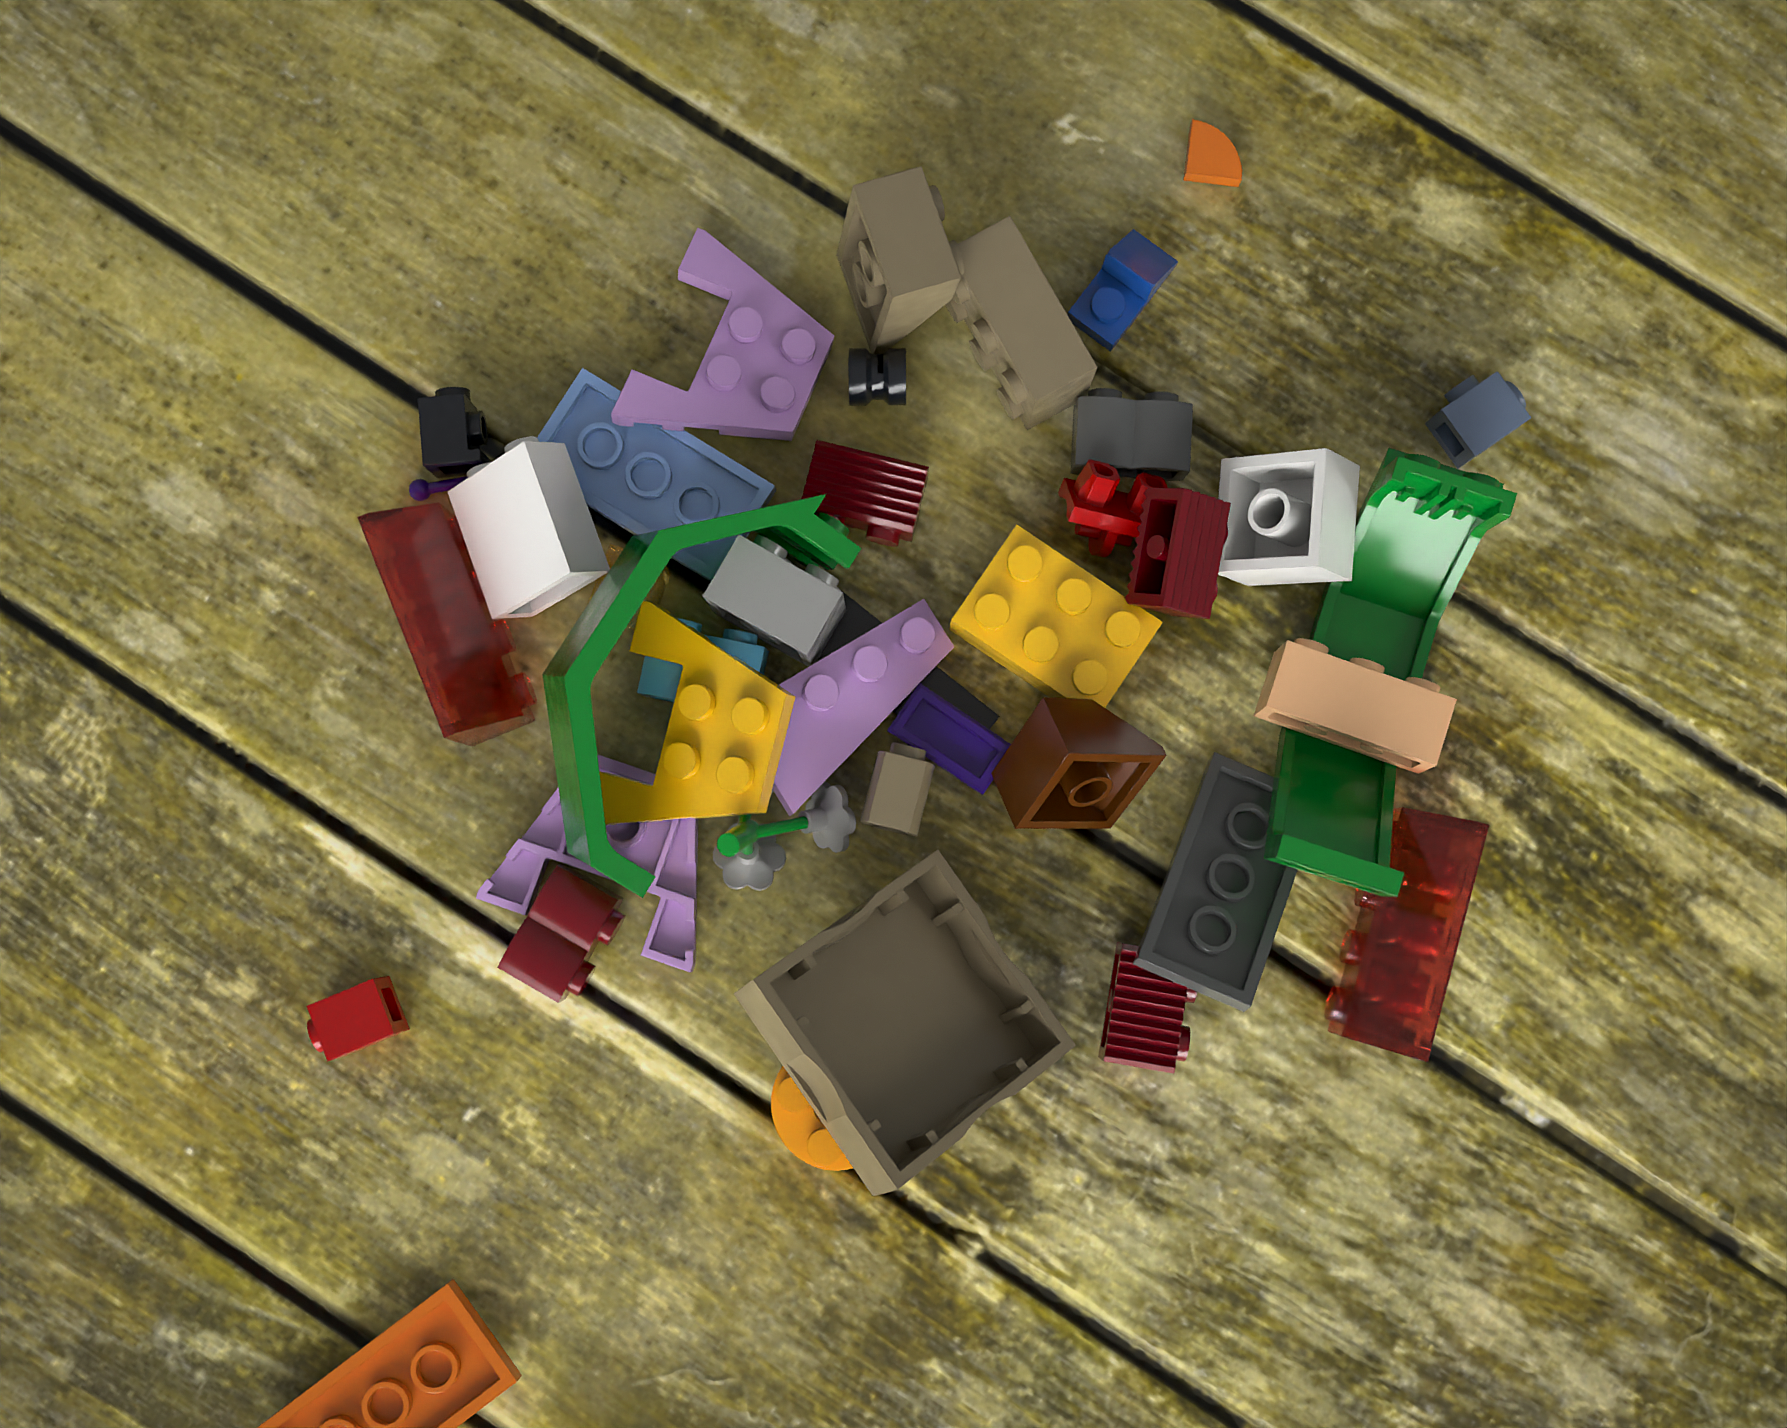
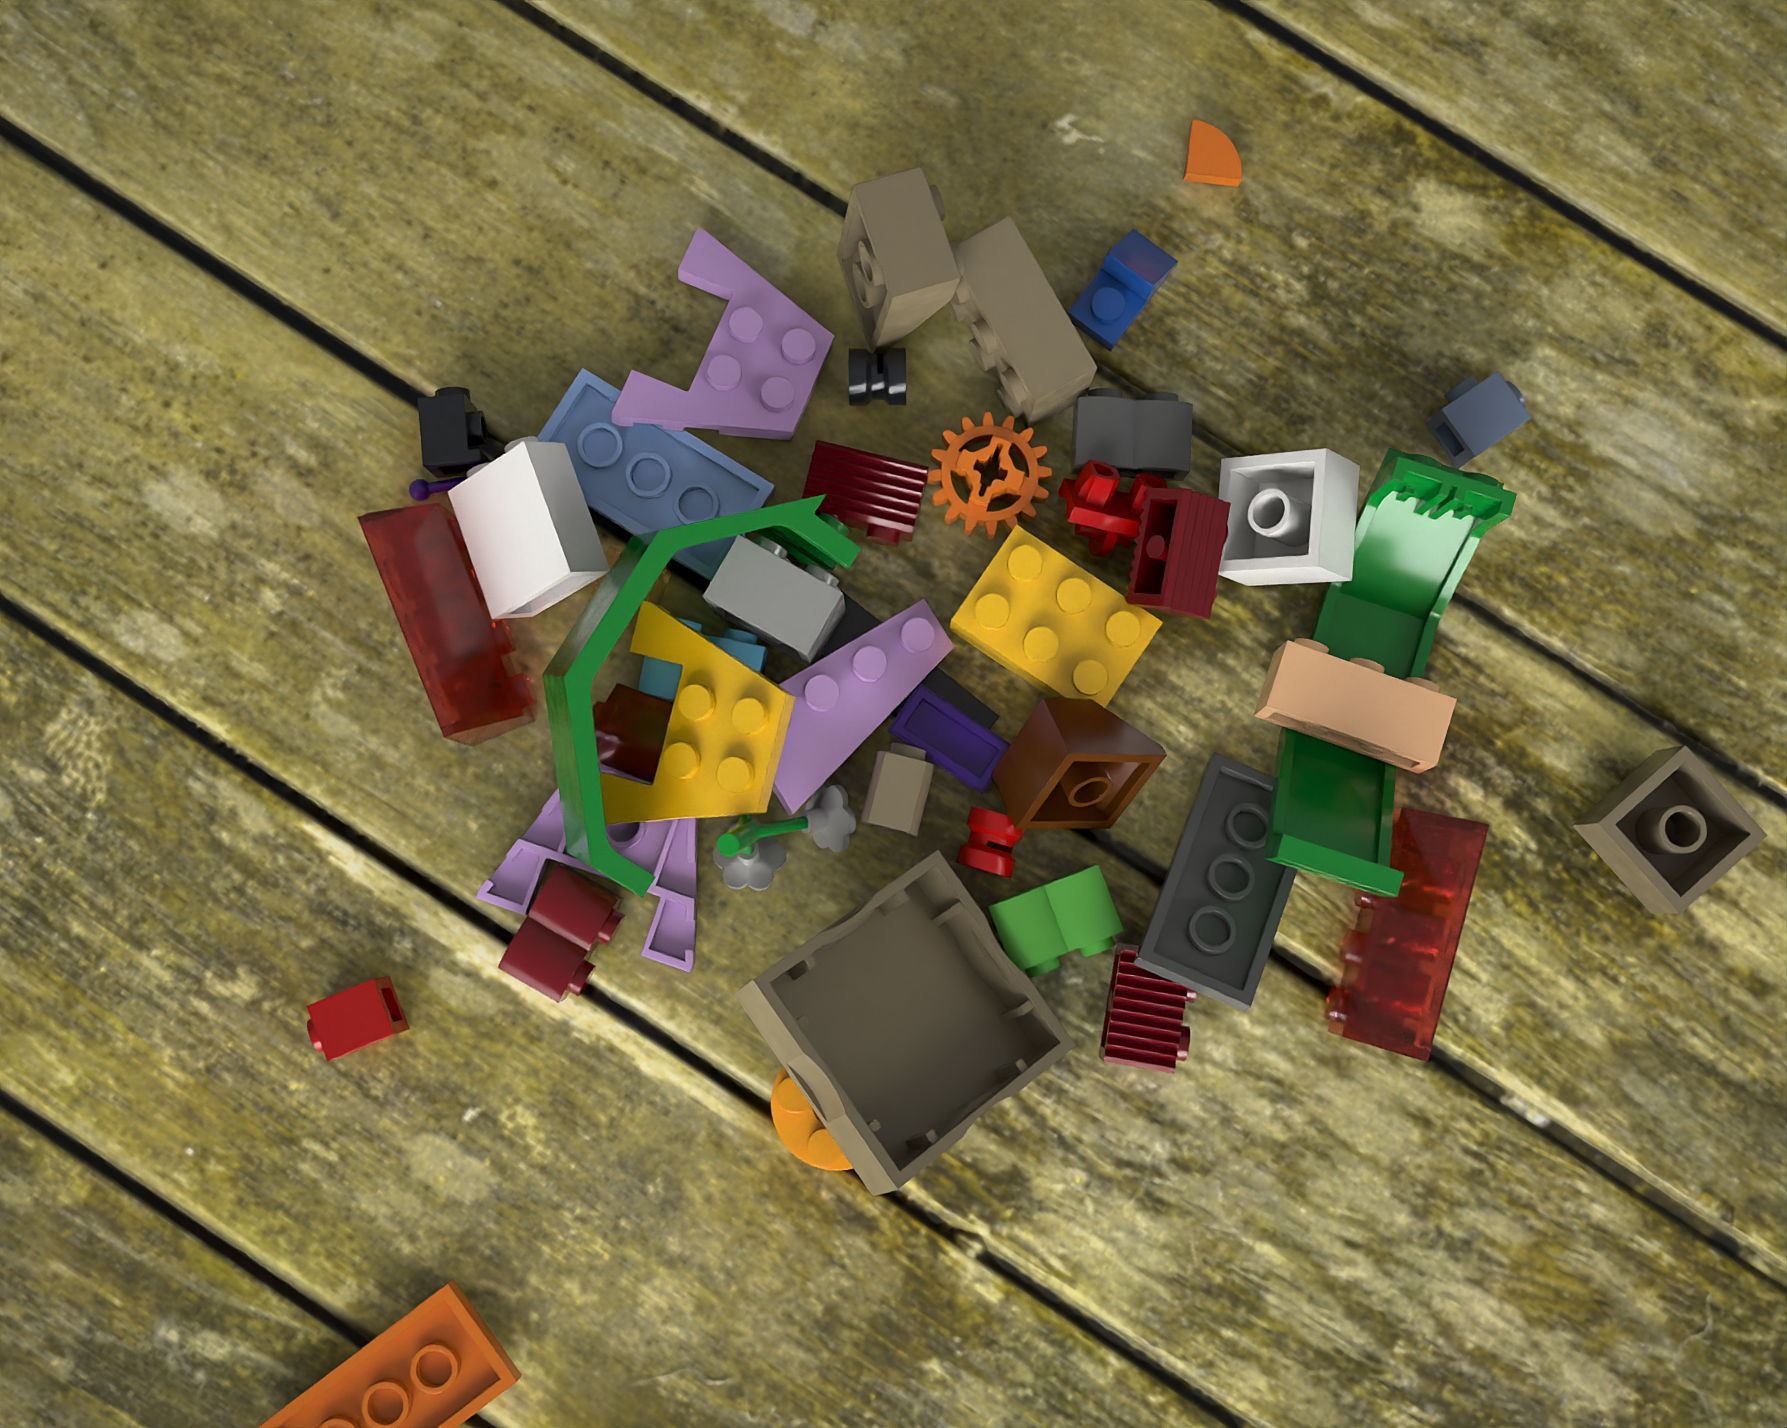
(631, 731): none -> clear red brick
(992, 828): none -> red wheel
(1010, 482): none -> orange gear
(1057, 919): none -> bright green brick
(1669, 830): none -> dark tan brick

